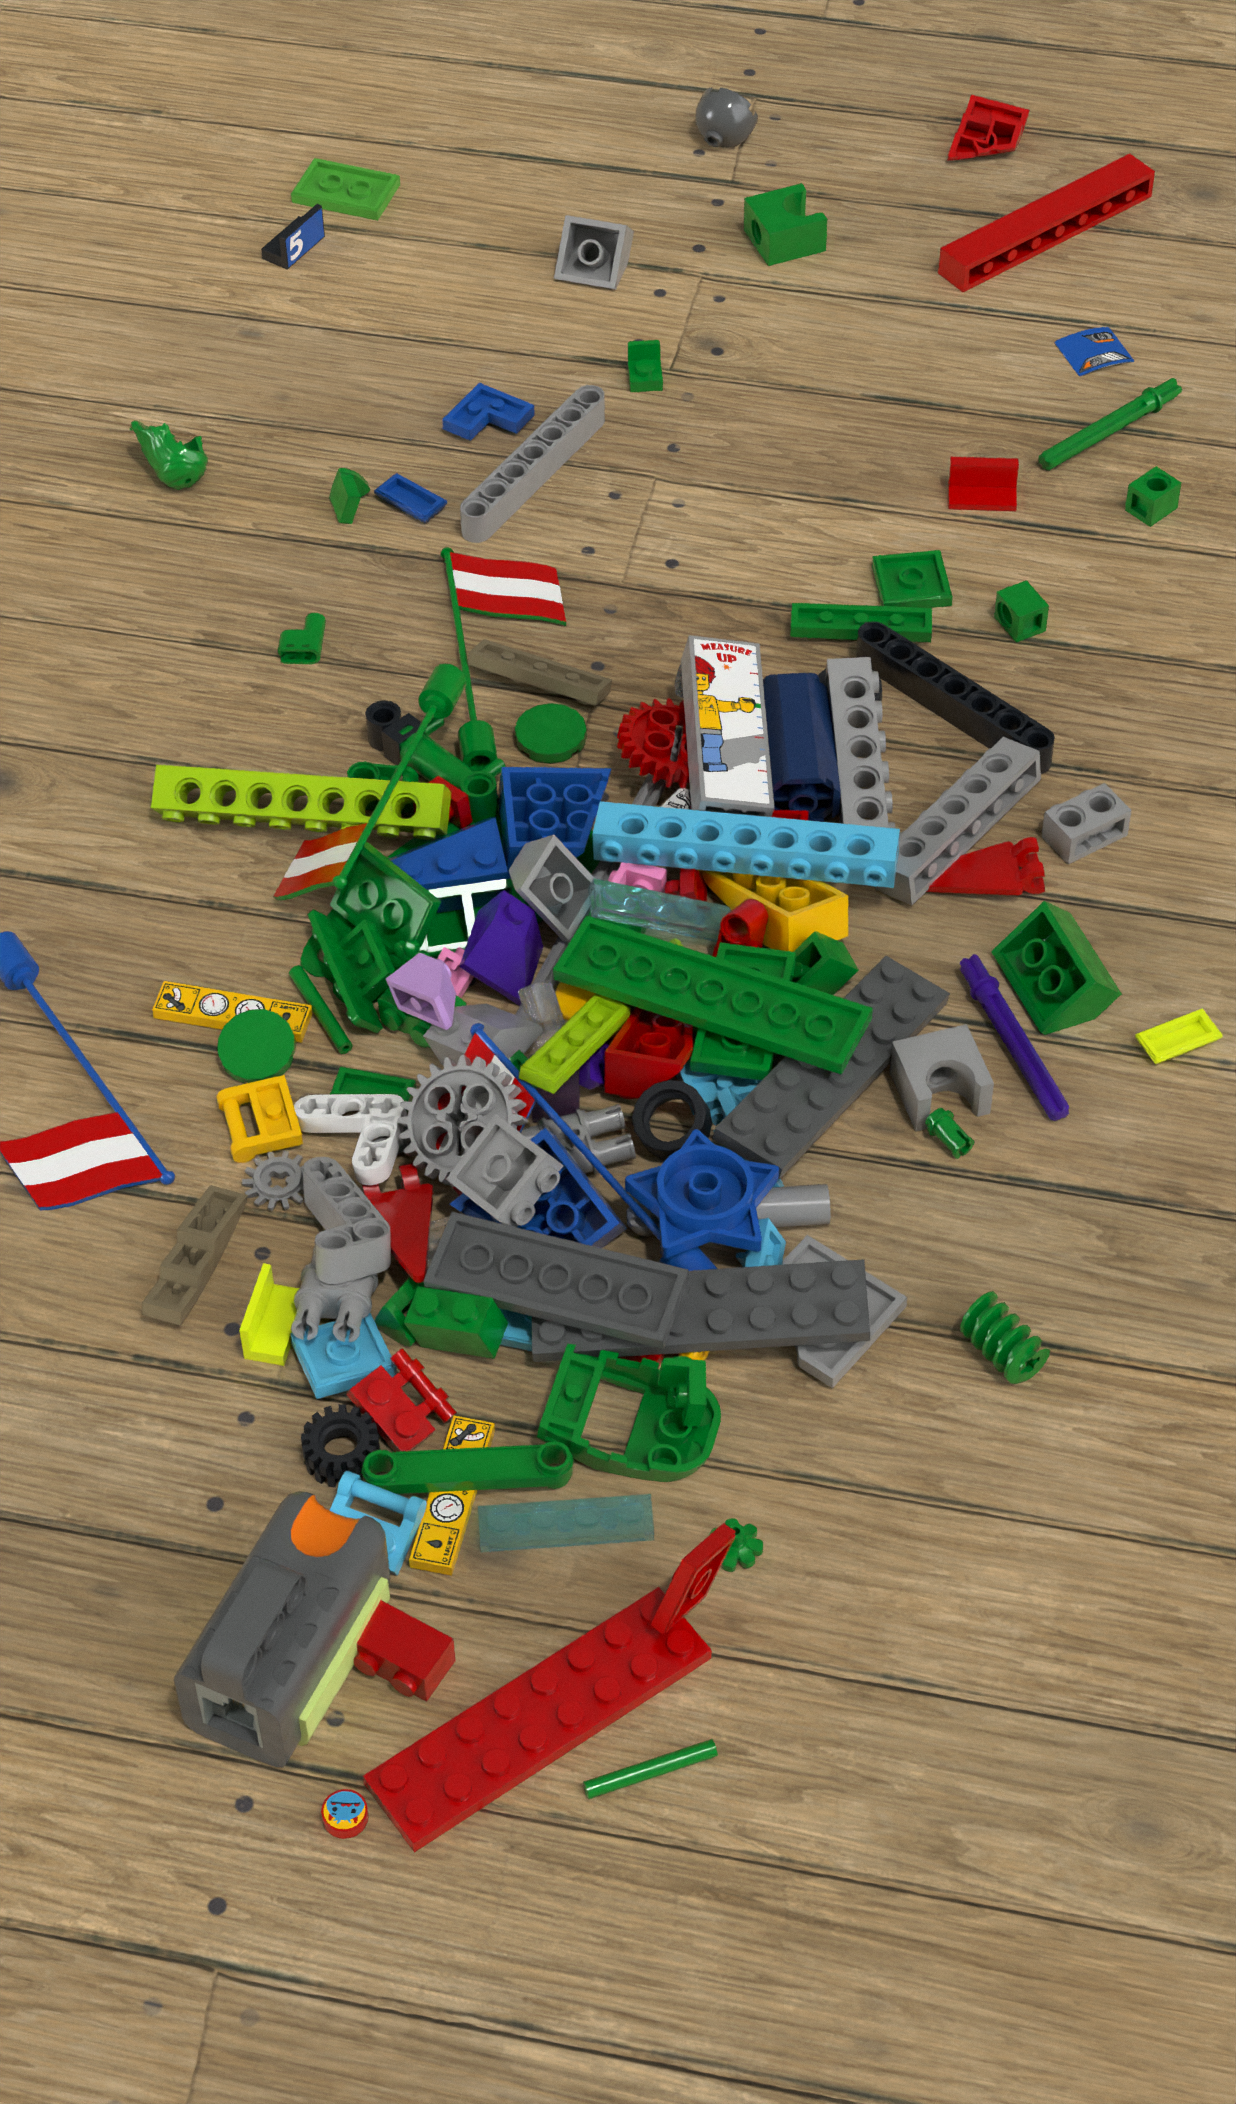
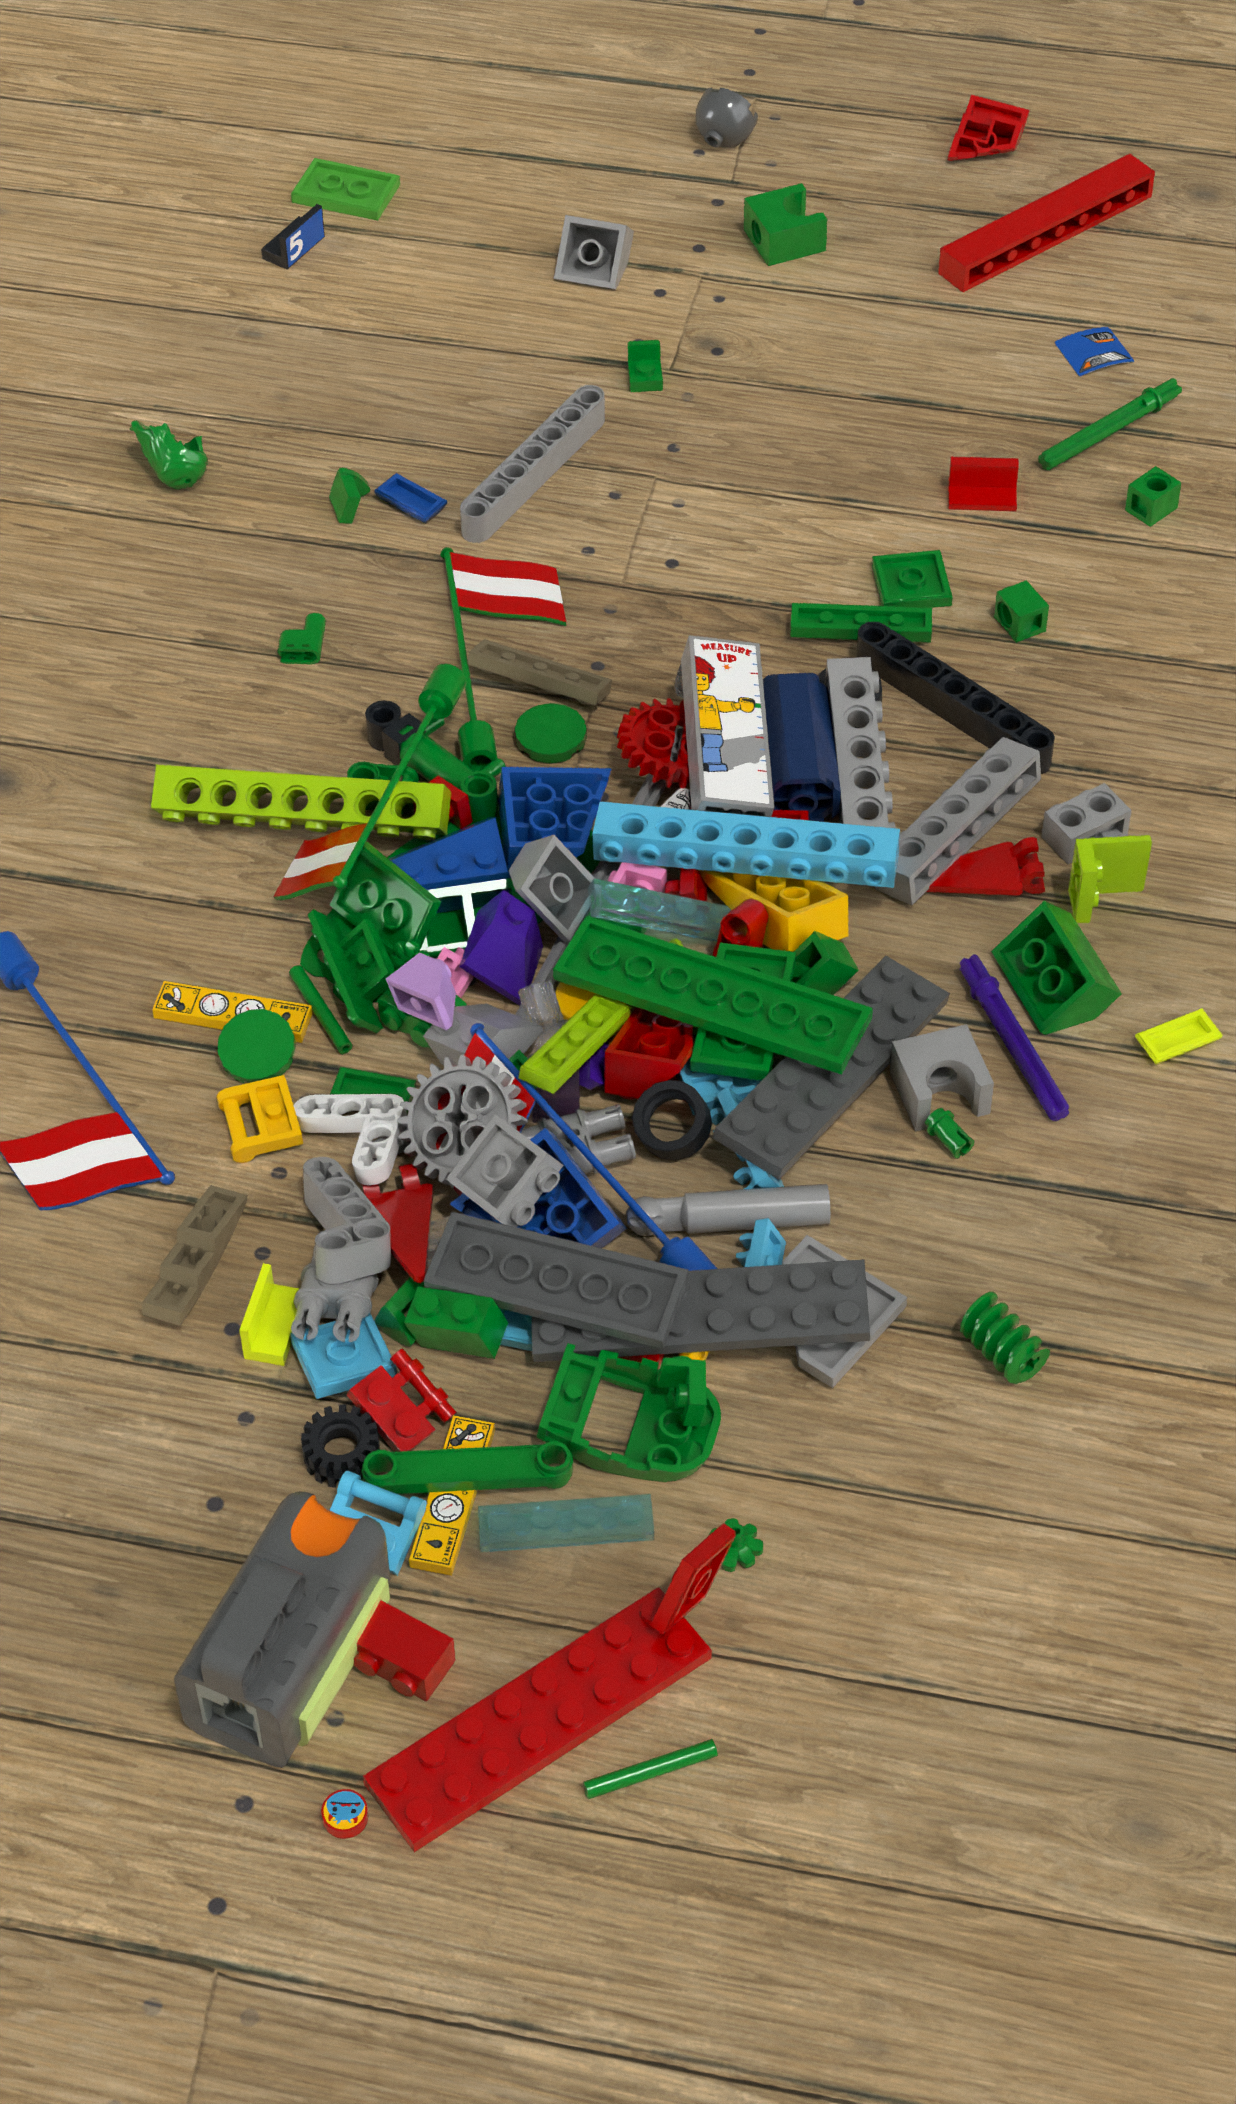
(262, 1181): light grey gear -> none
(487, 406): blue plate -> none
(704, 1196): blue plate -> none
(1106, 867): none -> lime bracket

